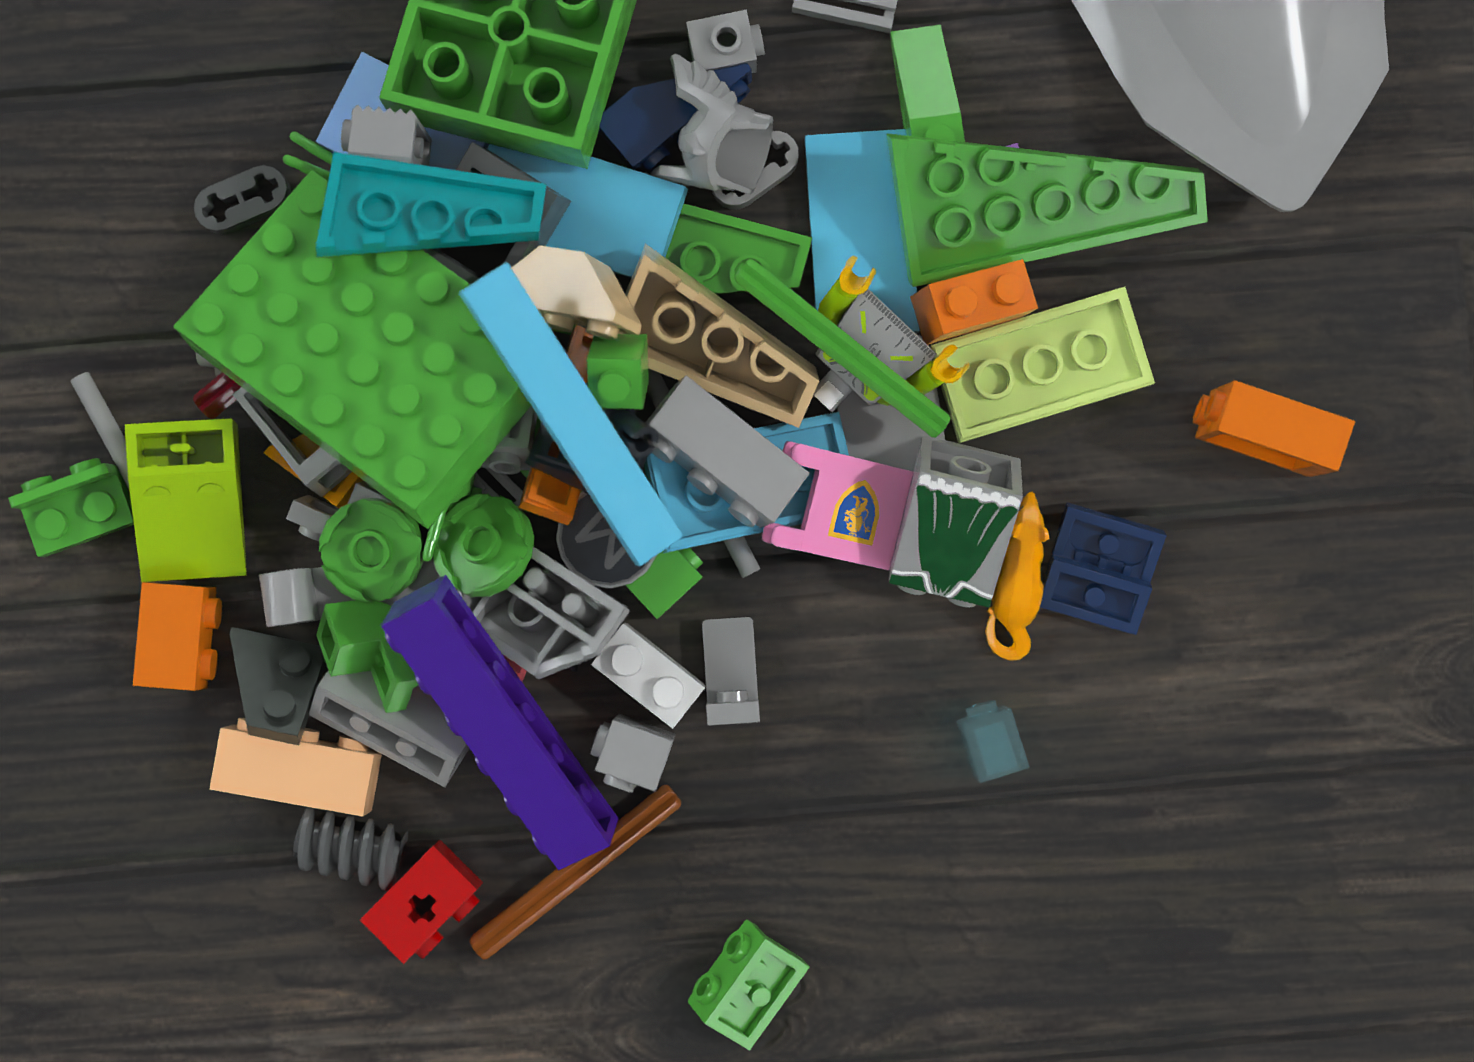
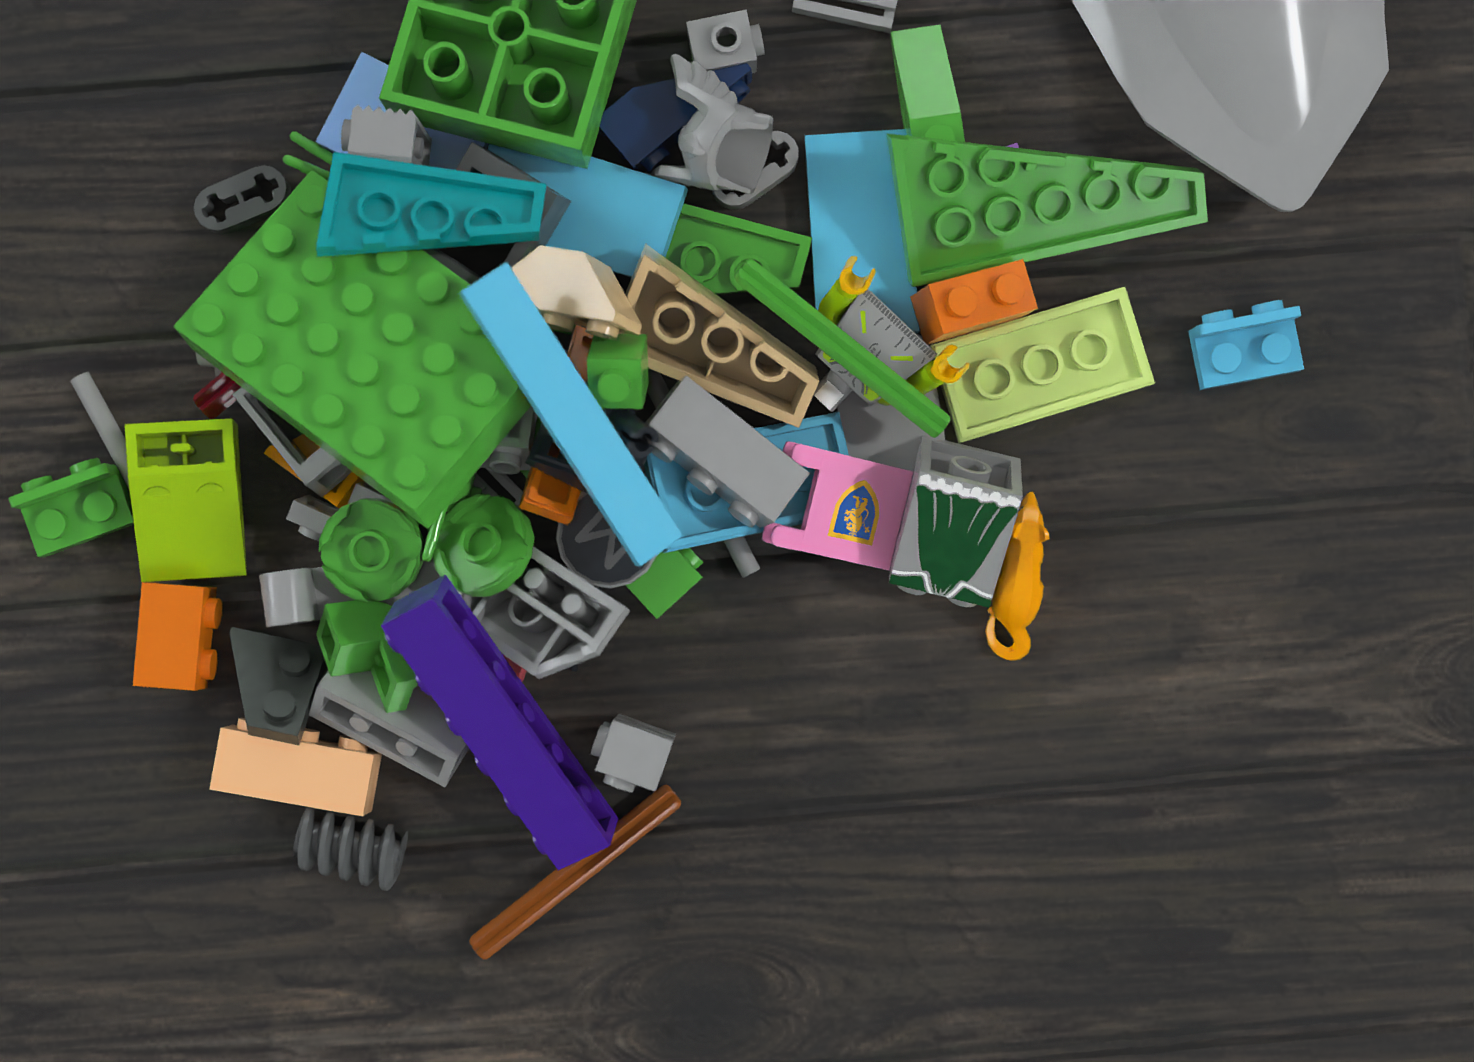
(395, 915): red brick -> none
(648, 675): white brick -> none
(730, 671): light grey bracket -> none
(746, 985): bright green bracket -> none
(992, 741): clear light blue brick -> none
(1101, 568): dark blue slope -> none
(1247, 346): none -> medium azure bracket
(1273, 429): orange window -> none

